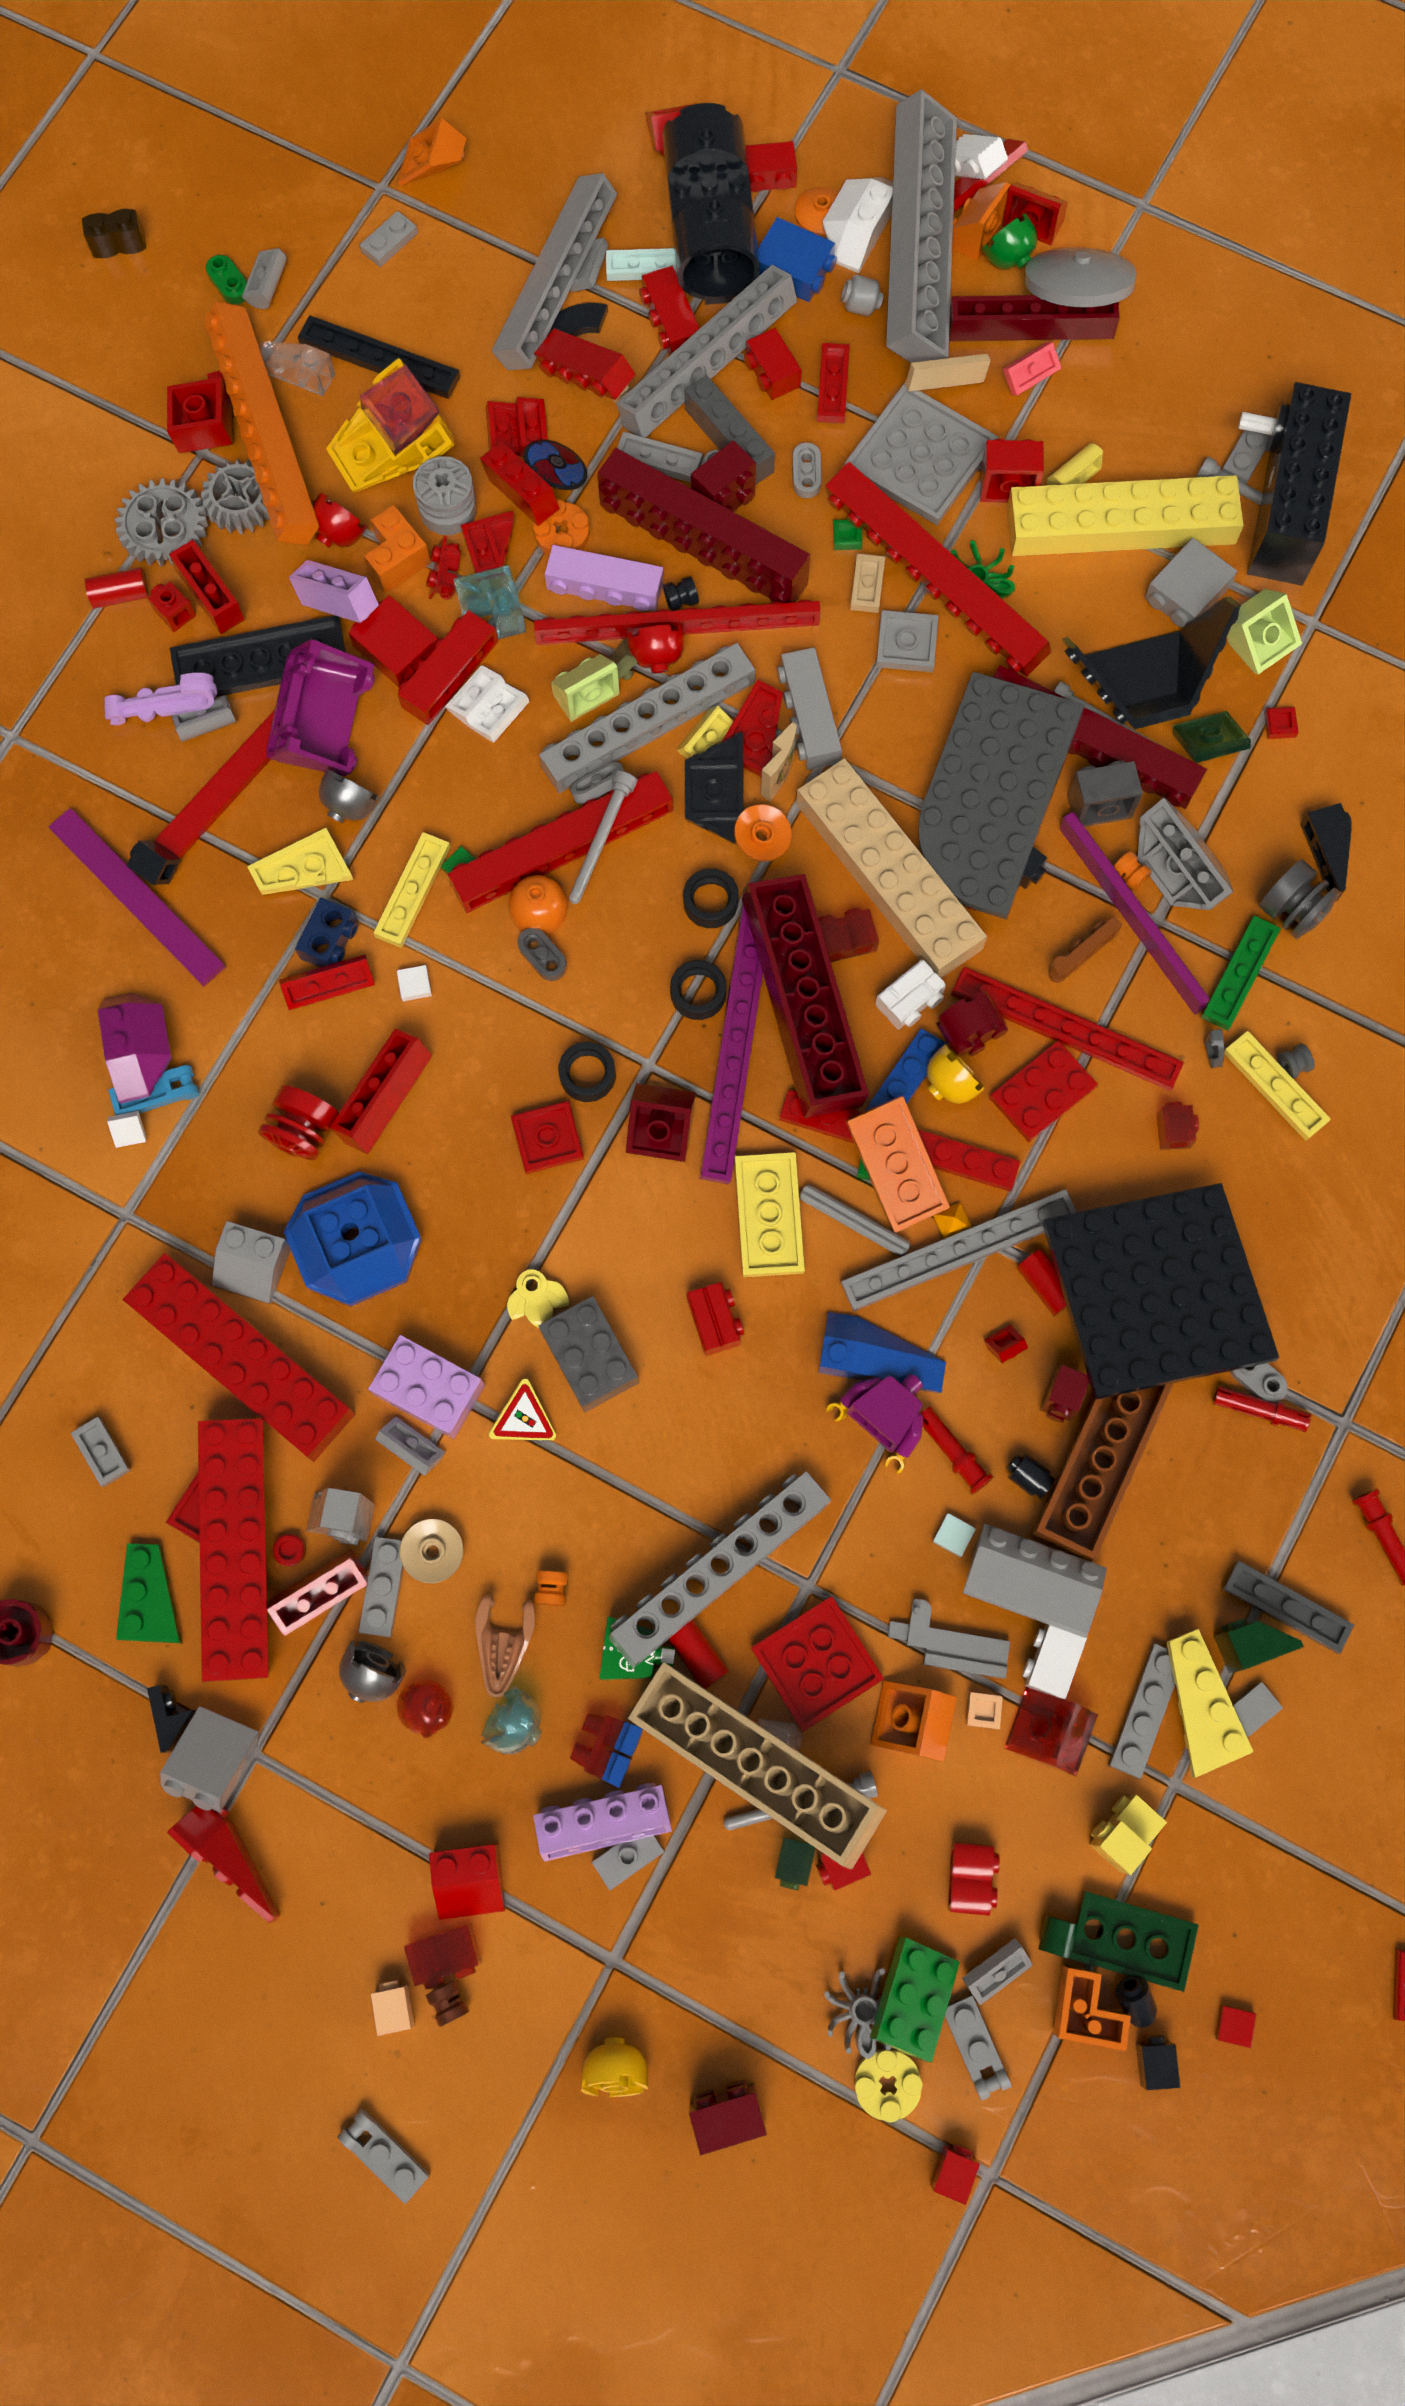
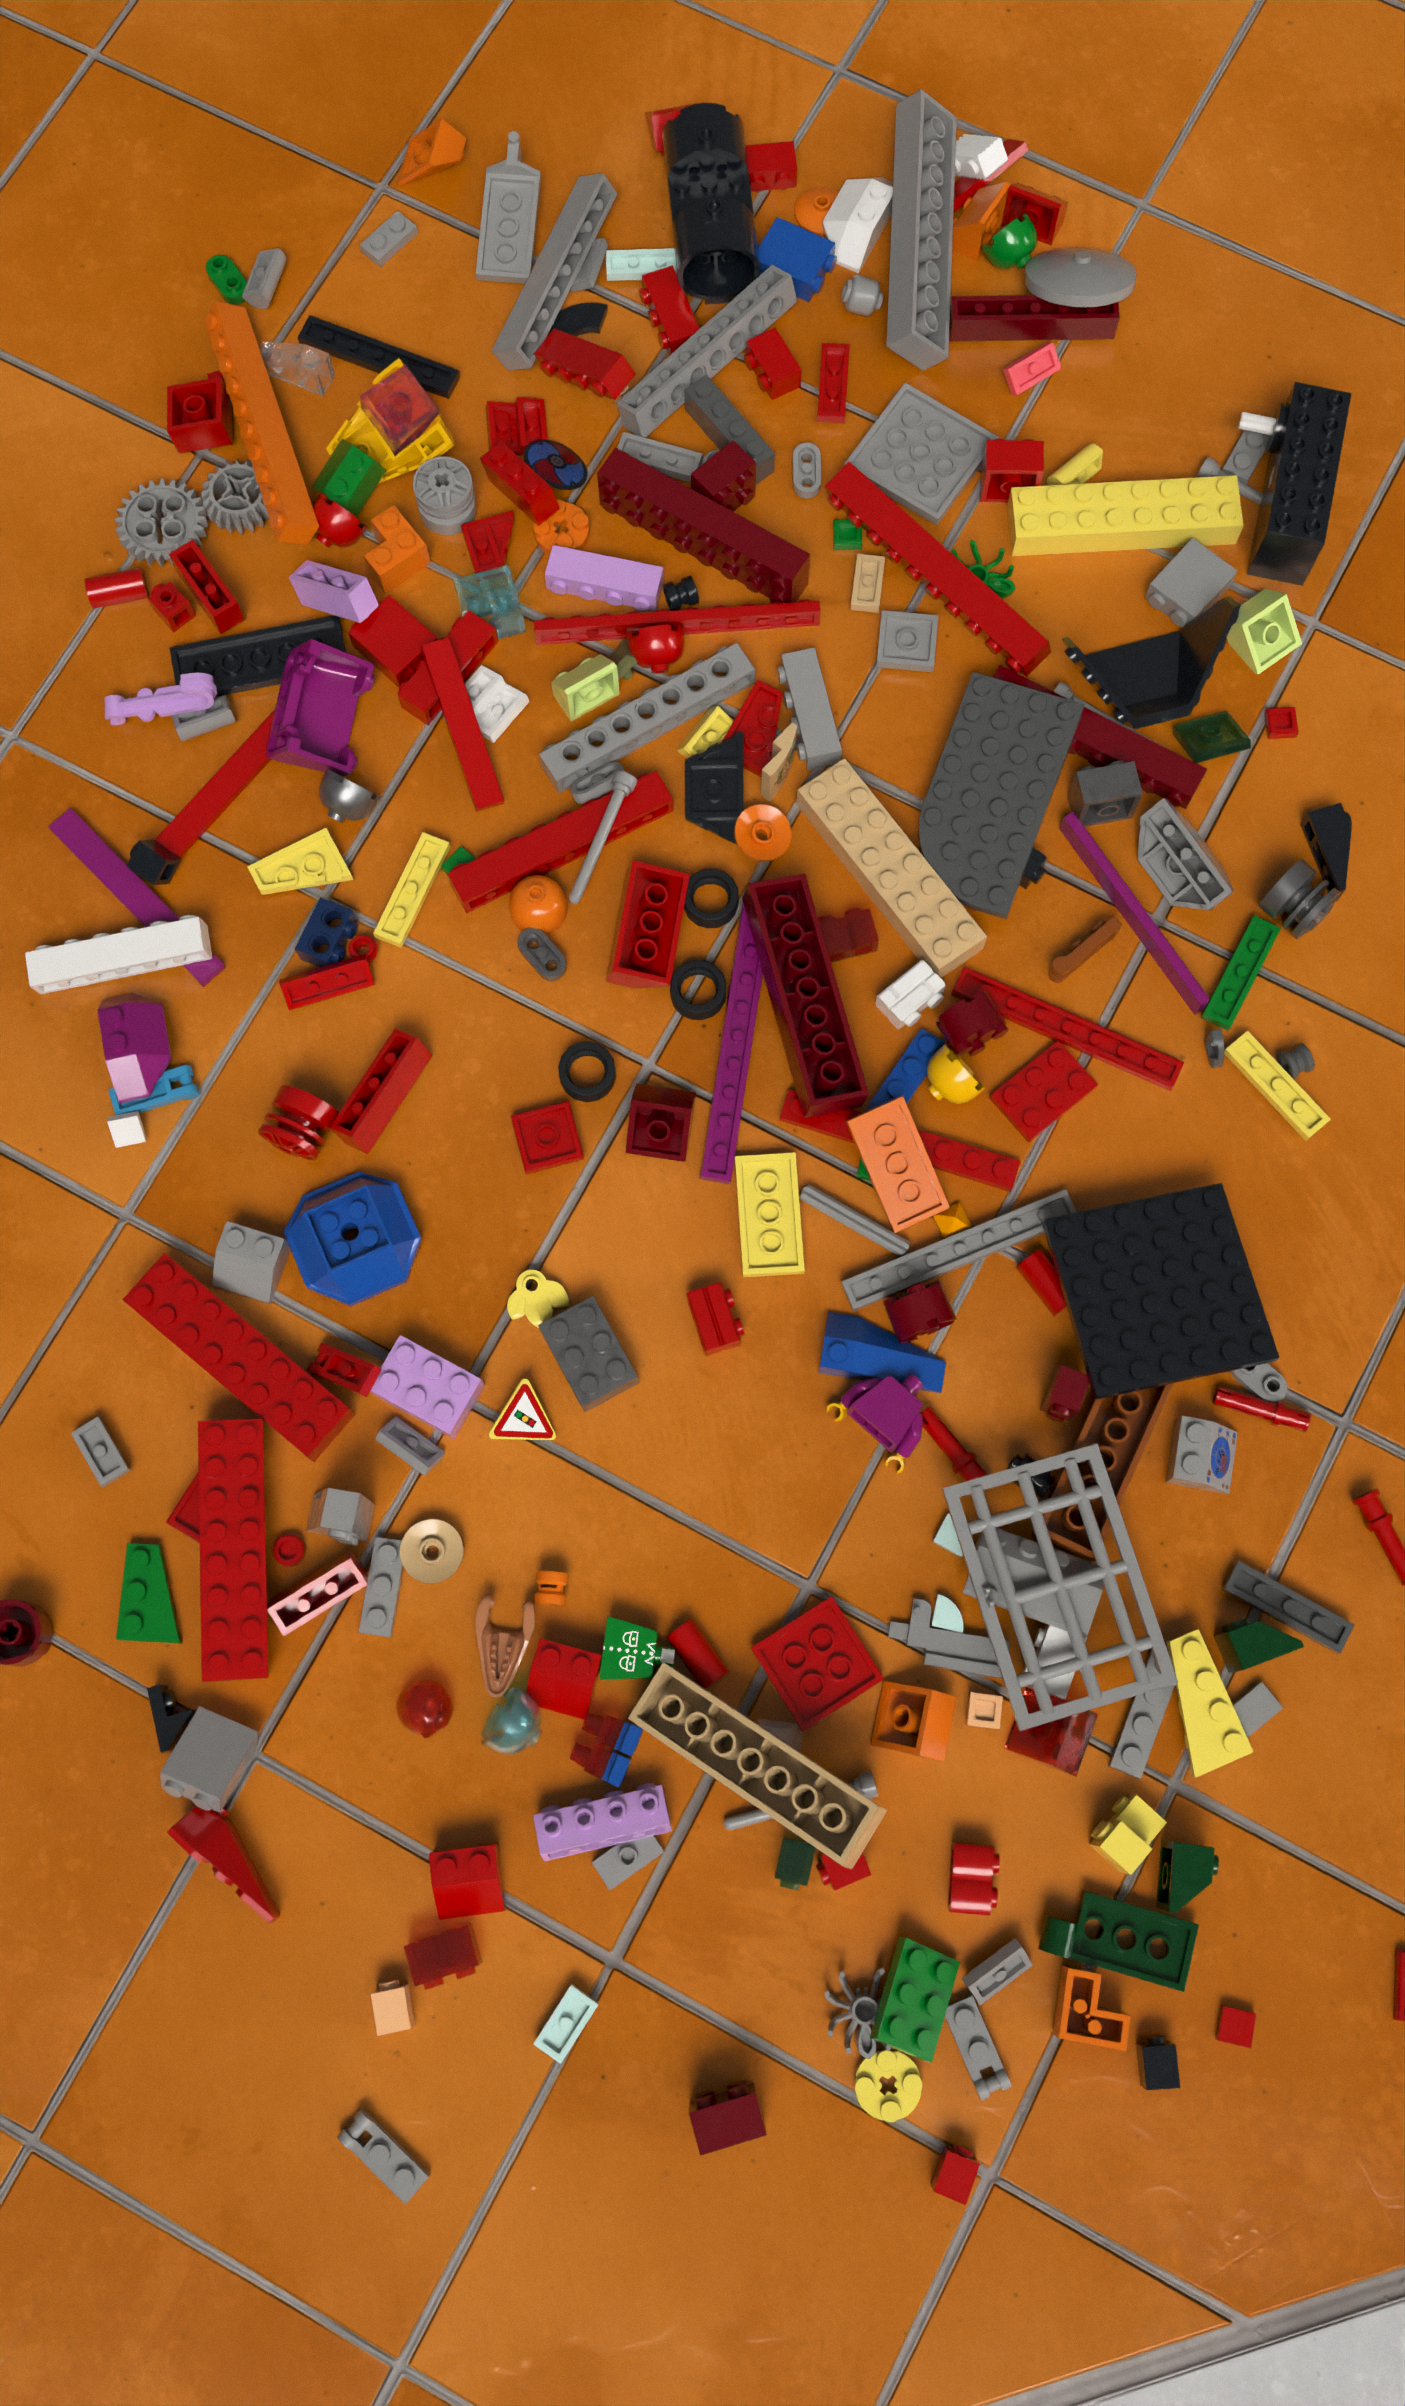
(114, 233): dark brown brick -> none
(118, 954): none -> white brick
(344, 1369): none -> red plate
(349, 477): none -> green slope
(360, 942): none -> red plate
(369, 1672): flat silver cylinder -> none
(414, 983): white tile -> none
(444, 558): red hinge -> none
(447, 2003): copper wheel -> none
(462, 724): none -> red tile
(508, 218): none -> light grey hinge
(563, 1678): none -> red slope
(566, 2023): none -> light aqua plate
(614, 2069): yellow cylinder -> none
(647, 926): none -> red slope
(810, 1502): light grey brick -> none
(920, 1312): none -> dark red brick
(946, 1615): none -> light aqua tile
(947, 372): tan tile -> none
(1006, 1344): red plate -> none
(1058, 1584): none -> light grey door
(1131, 871): orange wheel -> none
(1137, 2000): black brick -> none
(1177, 1126): clear red brick -> none
(1183, 1873): none -> dark green slope
(1201, 1455): none -> light grey slope

